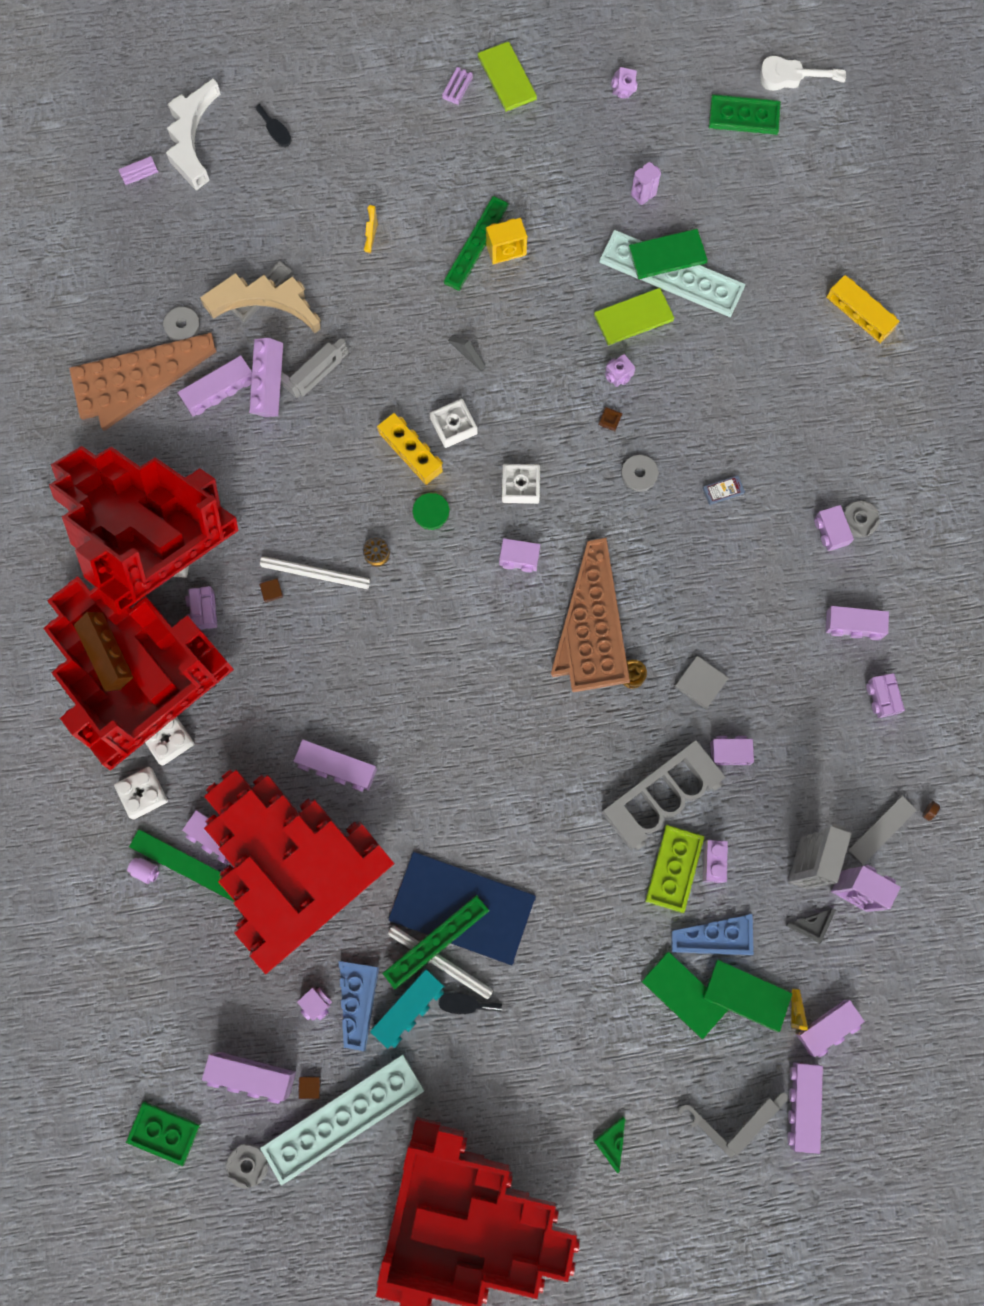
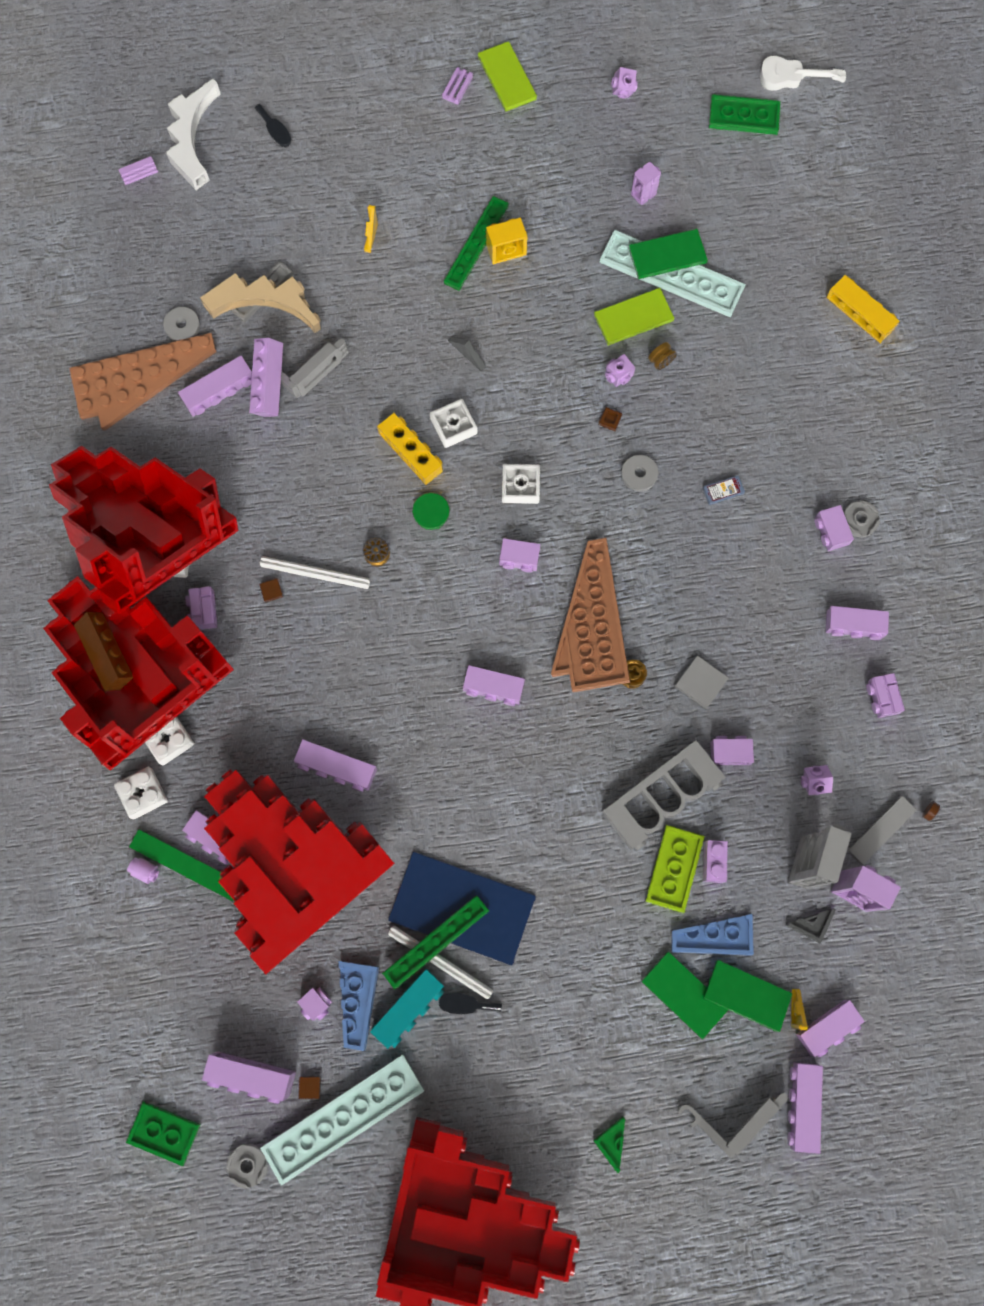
(493, 685): none -> lavender brick
(662, 356): none -> pearl gold wheel
(817, 780): none -> lavender brick

